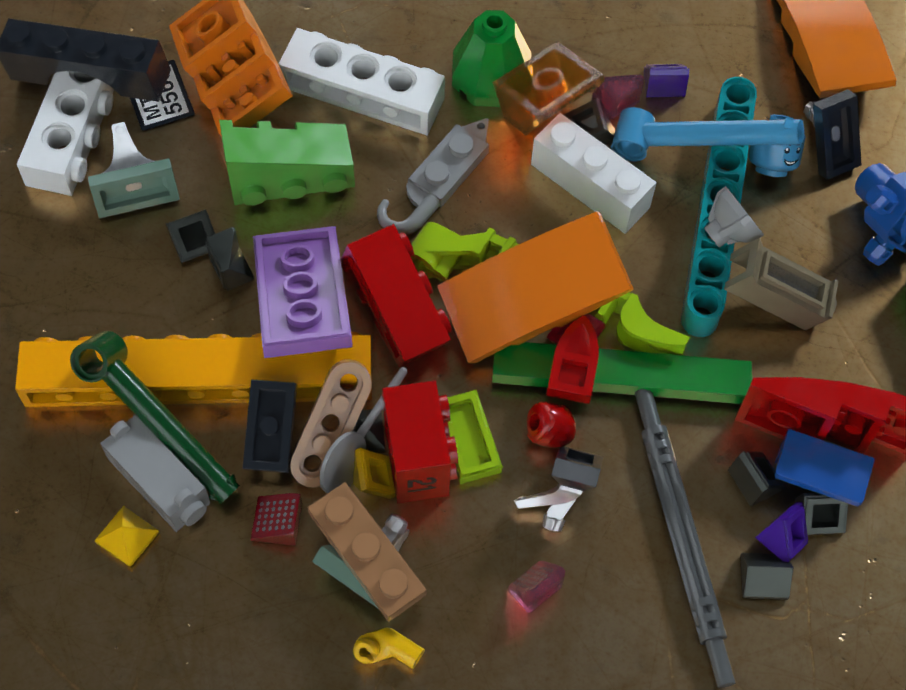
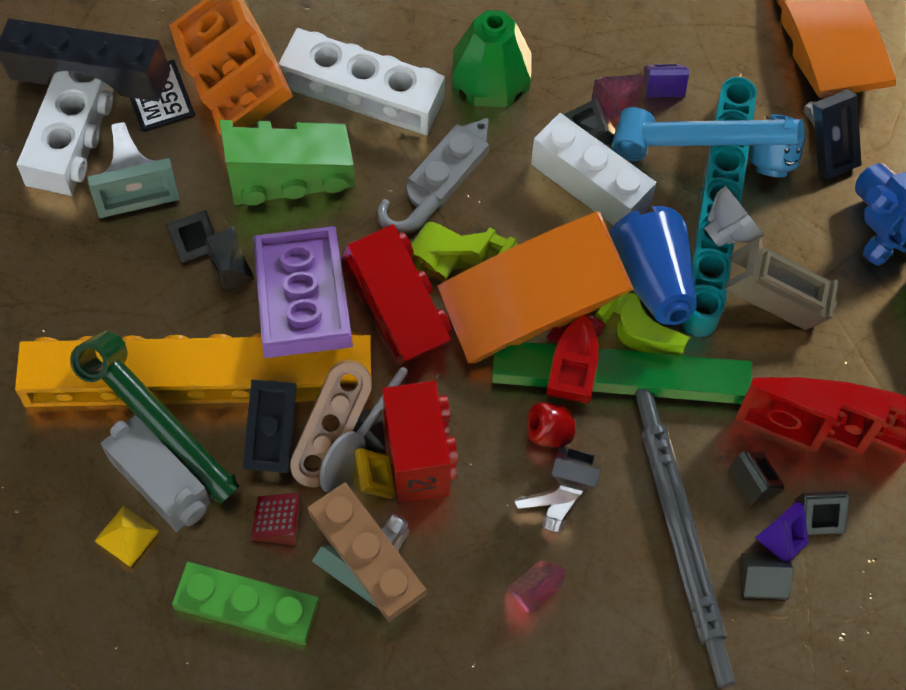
(246, 603): none -> bright green plate
(387, 644): yellow arm -> none
(473, 438): lime tile -> none
(545, 87): clear orange slope -> none
(658, 262): none -> blue cone
(823, 467): blue panel -> none

